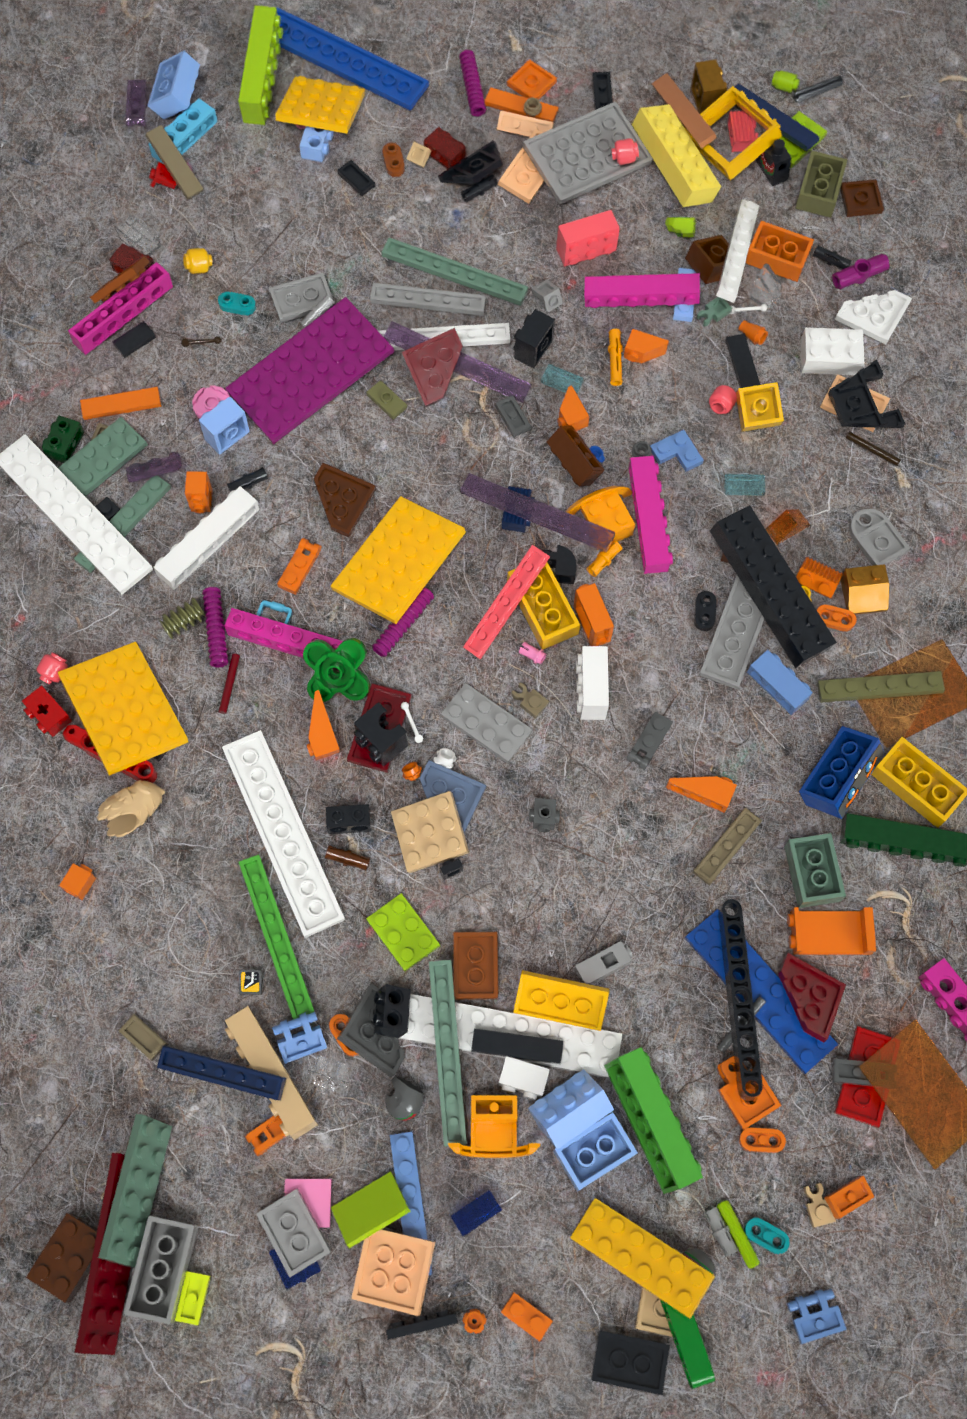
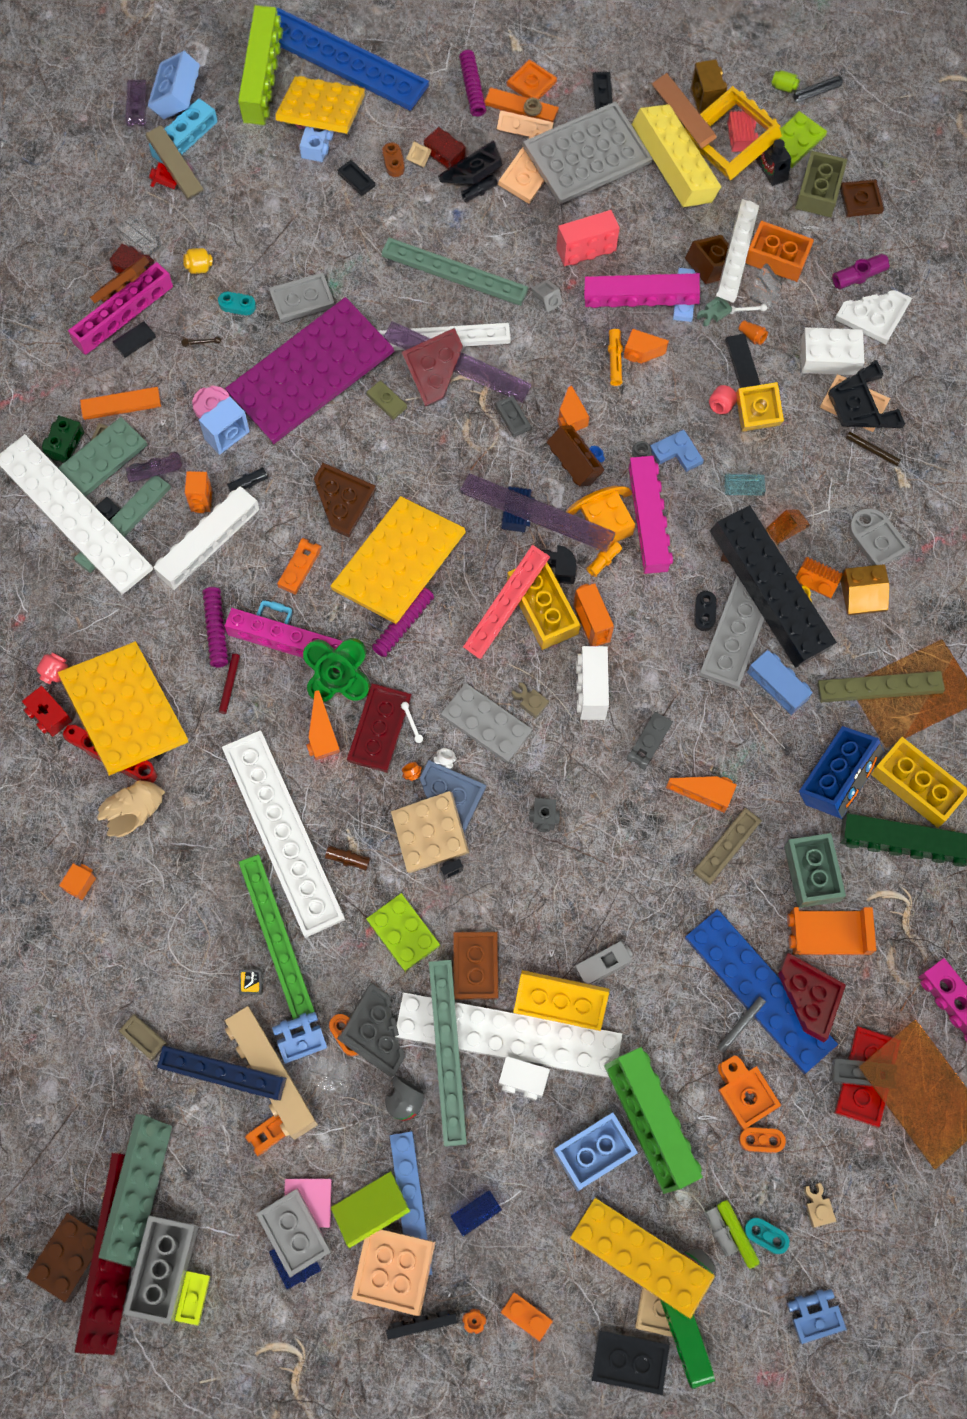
(181, 618): olive piece -> none
(318, 310): light grey pin -> none
(348, 819): black brick -> none
(381, 743): black piece -> none
(396, 1012): black brick -> none
(428, 299): light grey plate -> none
(494, 1129): light orange piece -> none
(517, 1046): black tile -> none
(533, 338): black brick -> none
(533, 653): bright pink pin -> none
(561, 379): clear light blue tile -> none
(570, 1108): light blue brick -> none
(625, 151): coral head -> none
(681, 226): lime rock -> none
(738, 1008): black beam -> none
(789, 127): dark blue tile -> none
(821, 253): black pin -> none
(835, 616): orange plate -> none
(849, 1197): orange plate -> none

